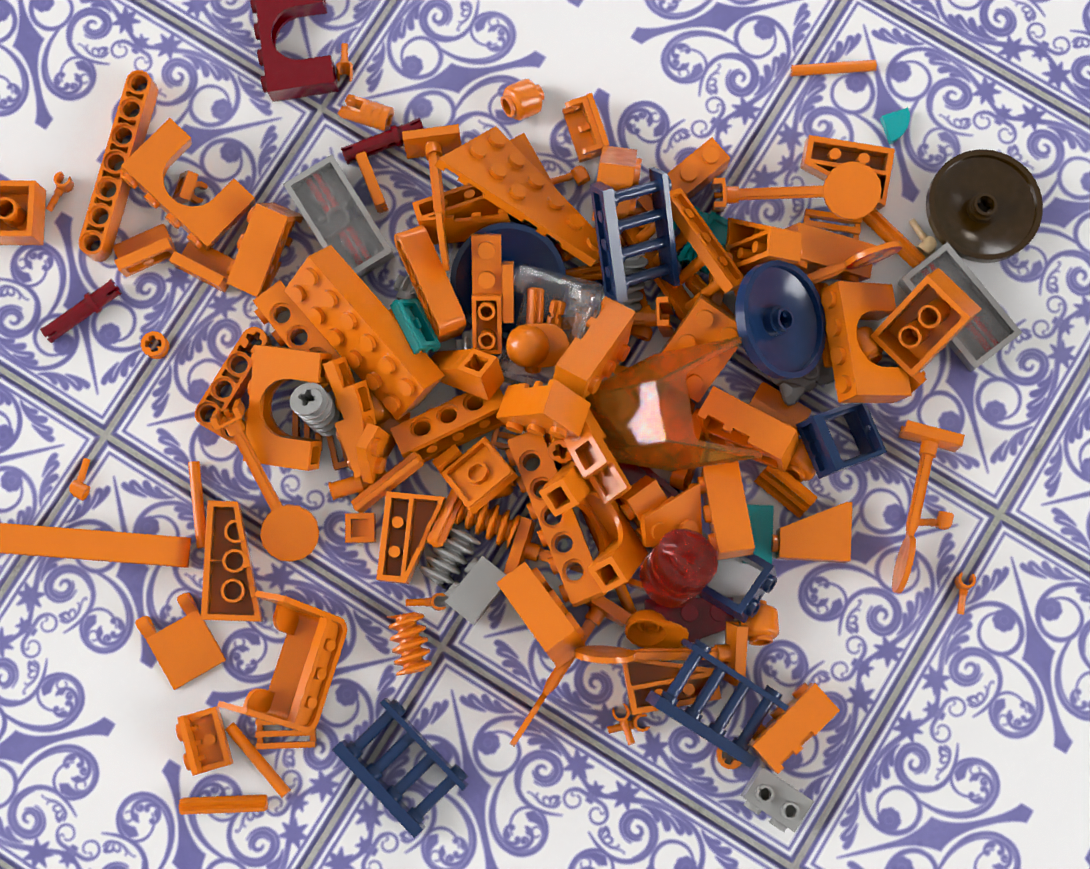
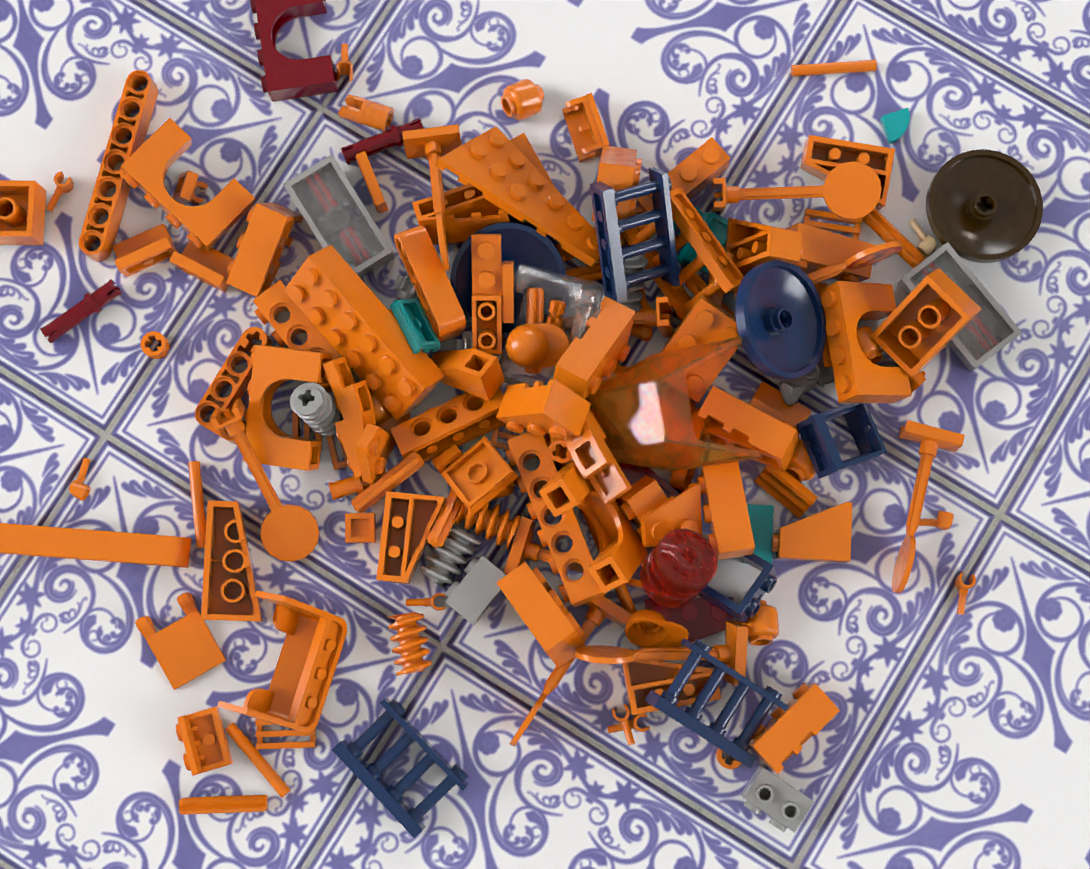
(578, 173): orange hand -> none

